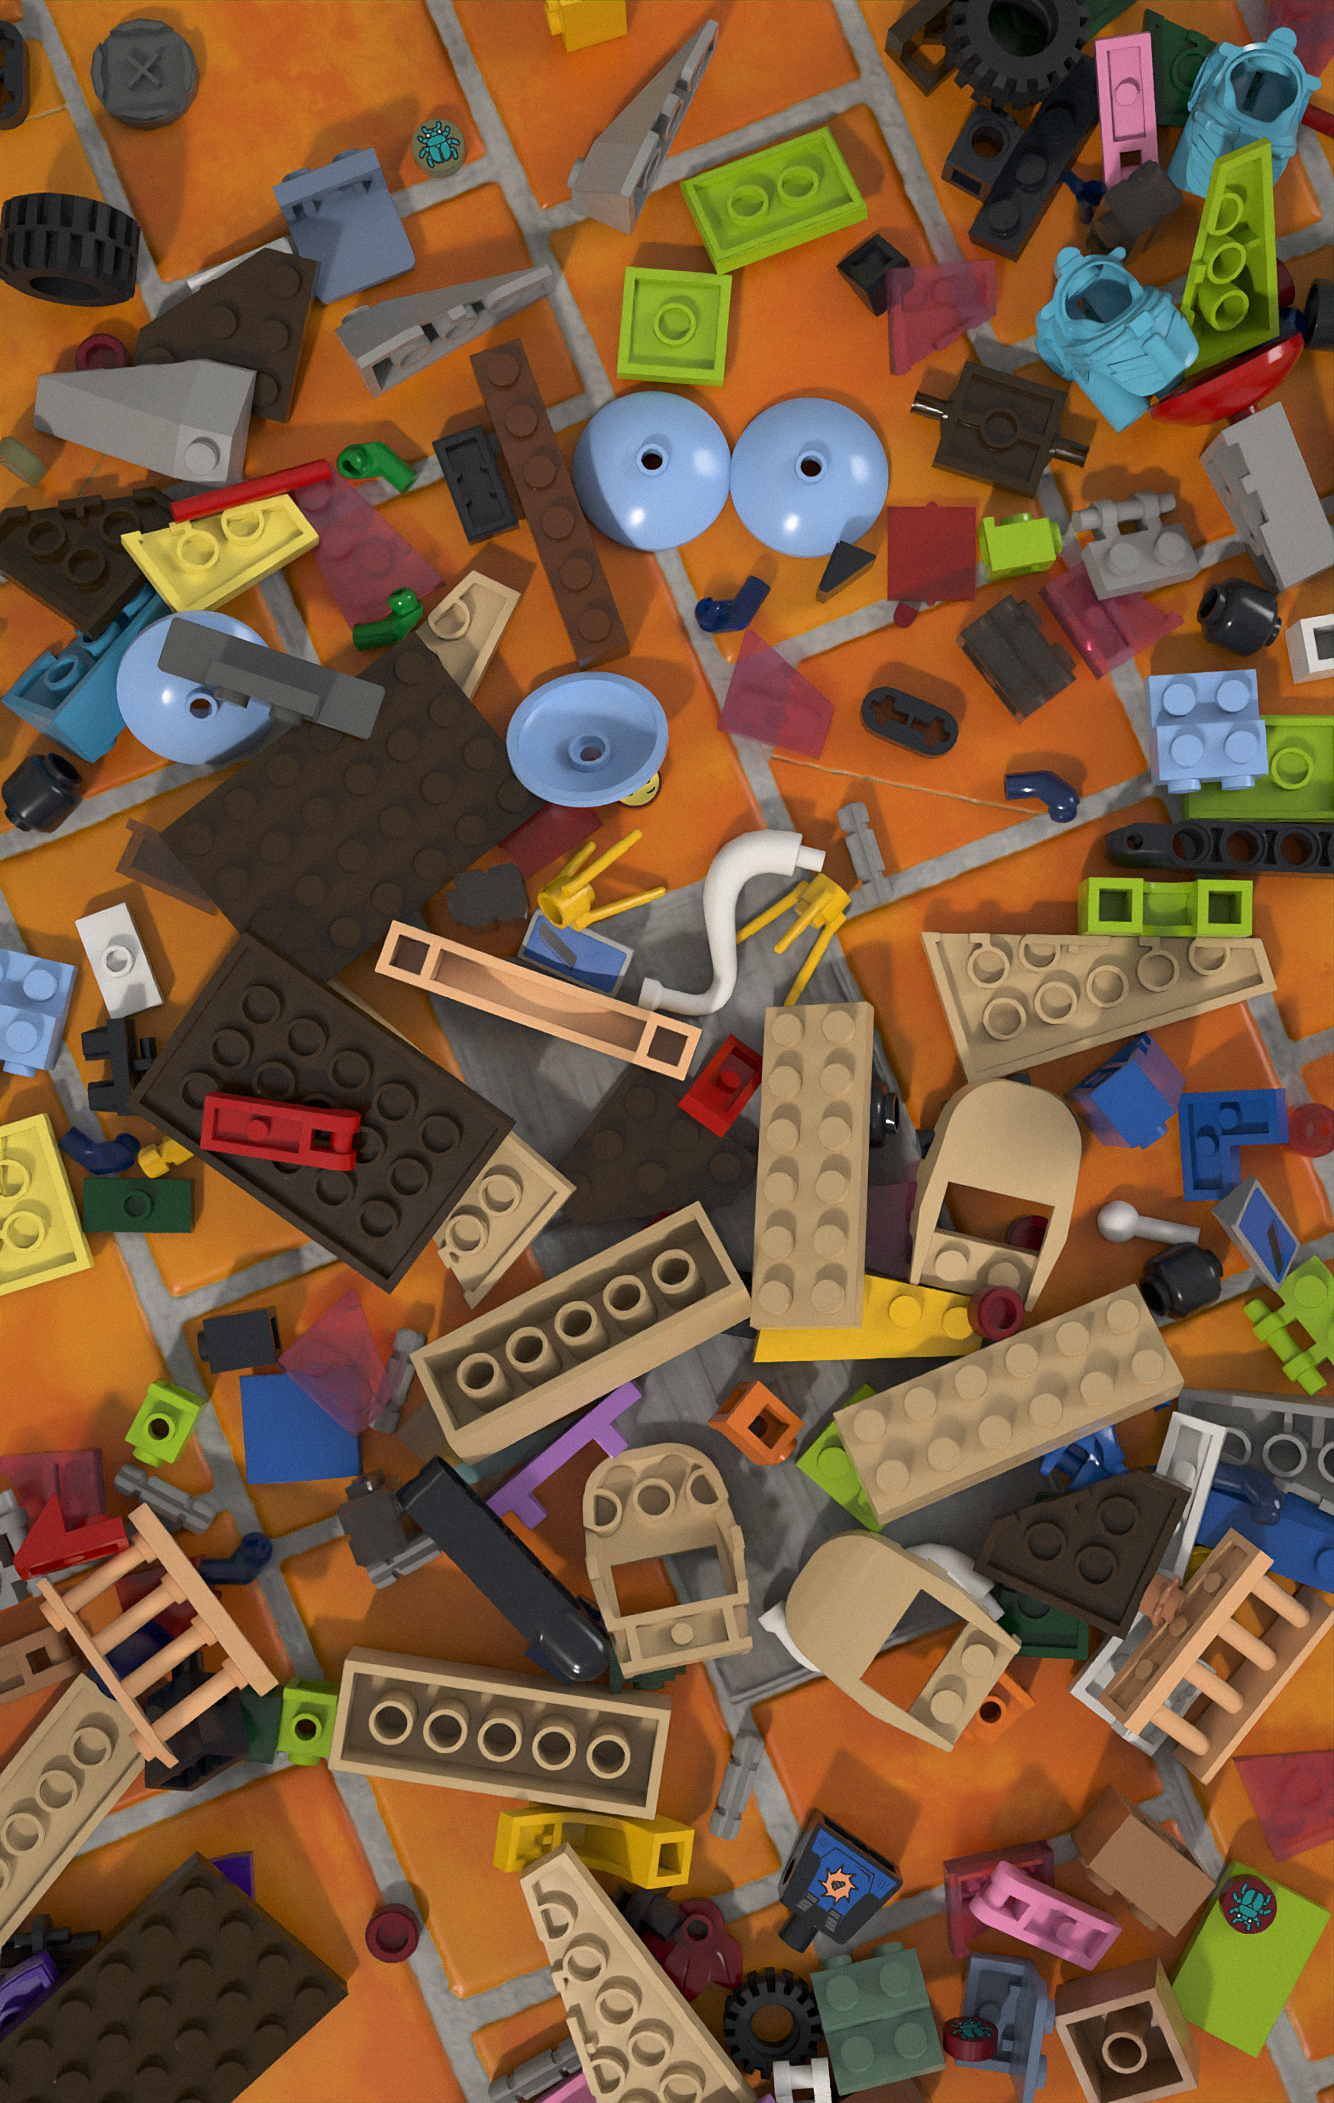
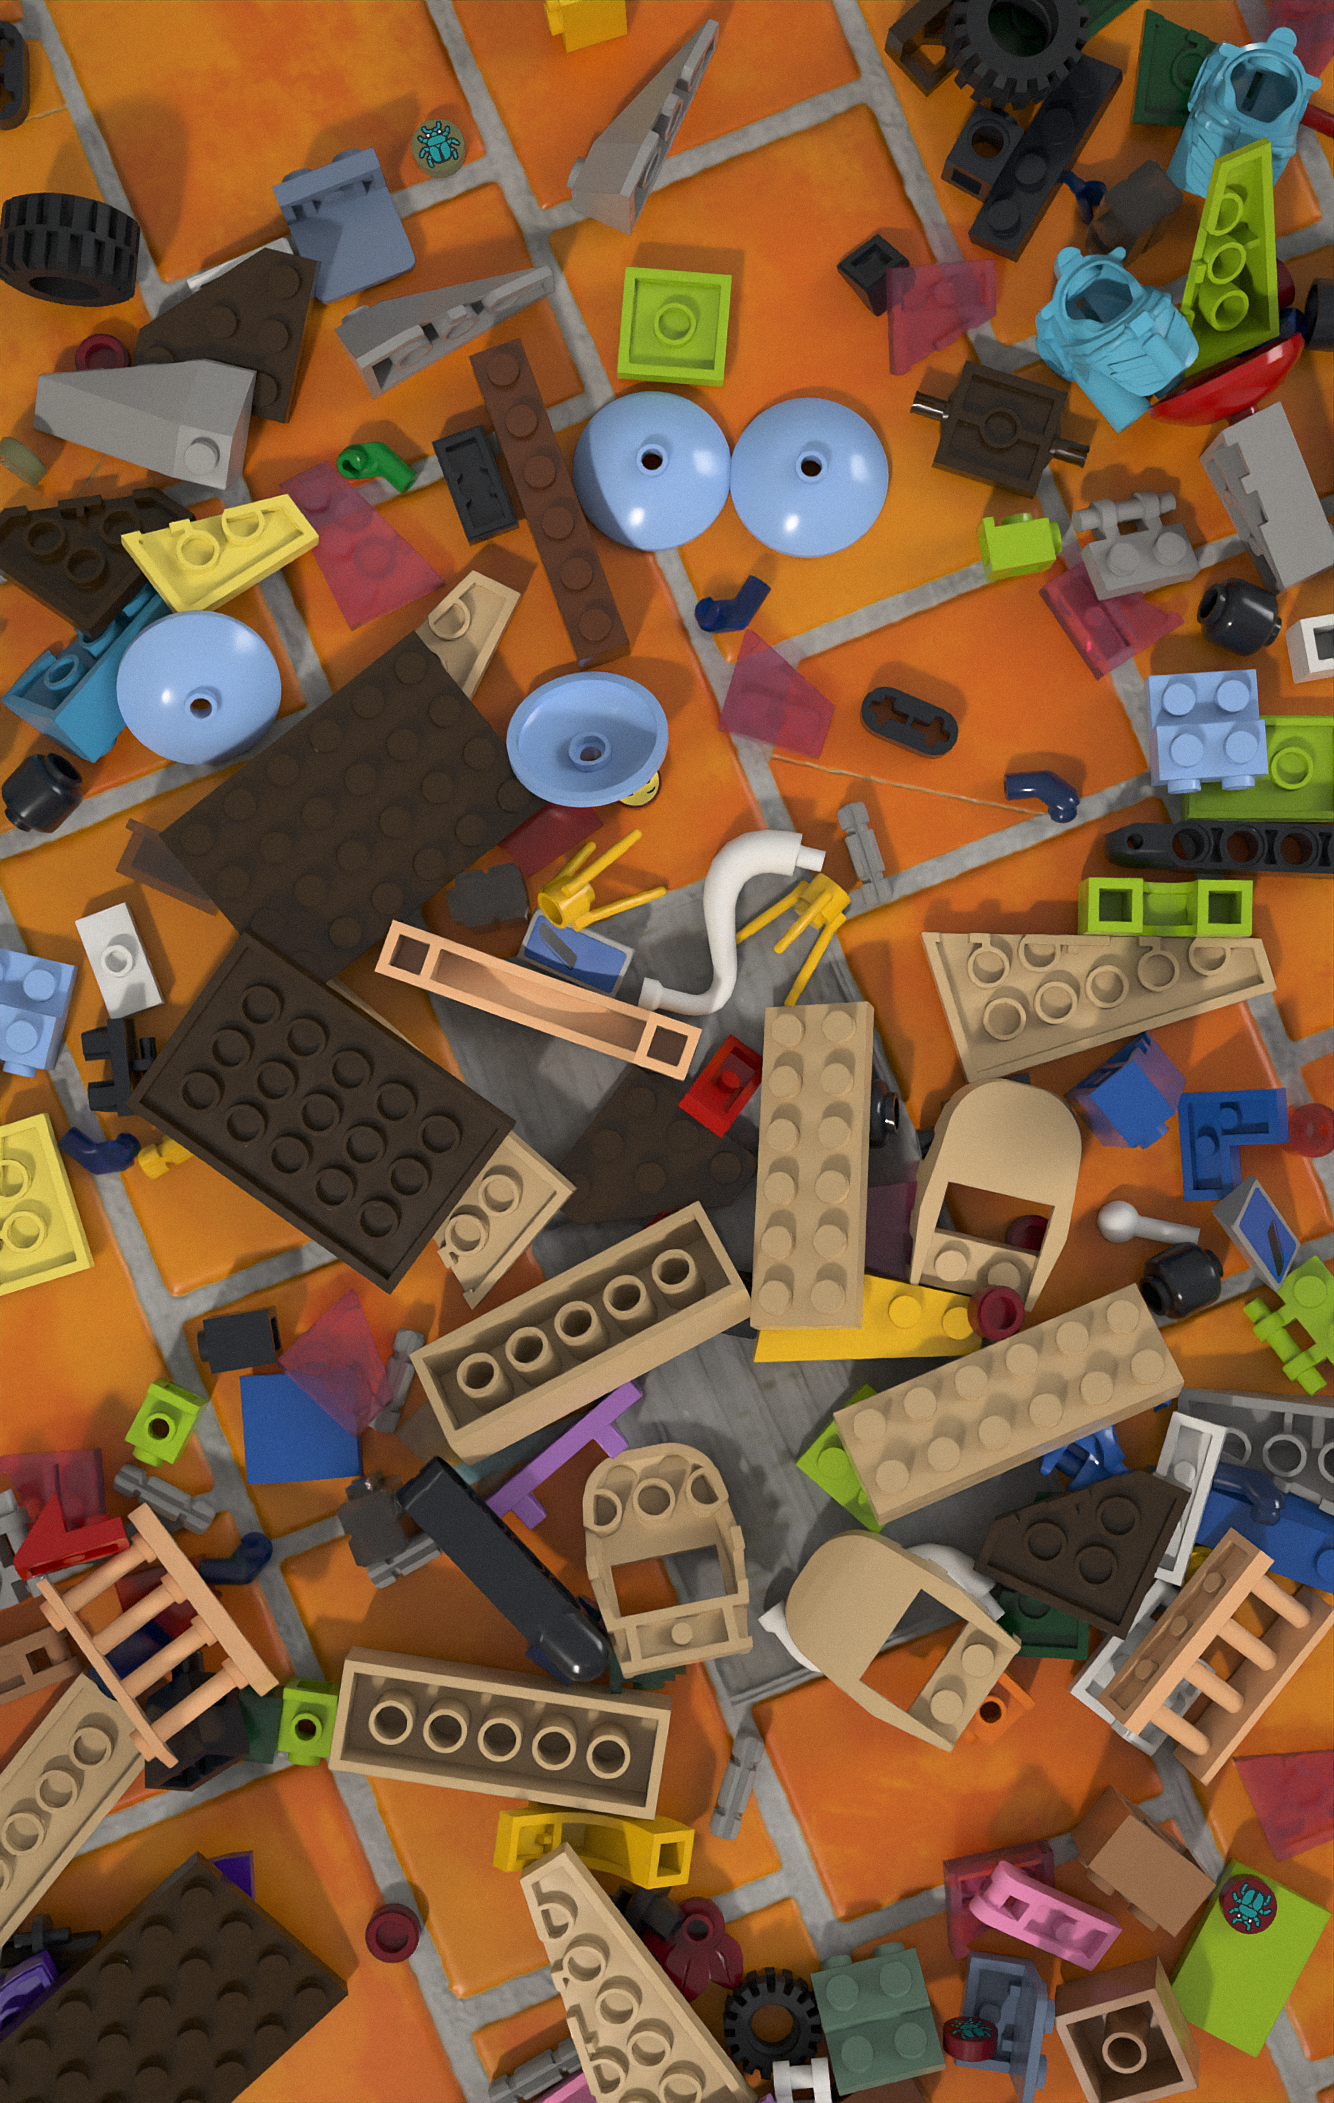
(138, 1205): dark green plate -> none
(145, 74): dark grey tile -> none
(250, 491): red bar -> none
(278, 1131): red plate -> none
(282, 682): dark grey bracket -> none
(395, 627): green arm -> none
(773, 200): lime tile -> none
(777, 1423): orange brick -> none
(832, 1884): torso -> none
(843, 568): black slope -> none
(904, 616): dark red piece -> none
(931, 553): clear red piece -> none
(1017, 657): clear smoke brick -> none
(1125, 102): bright pink plate -> none
(1163, 1599): nougat plate -> none

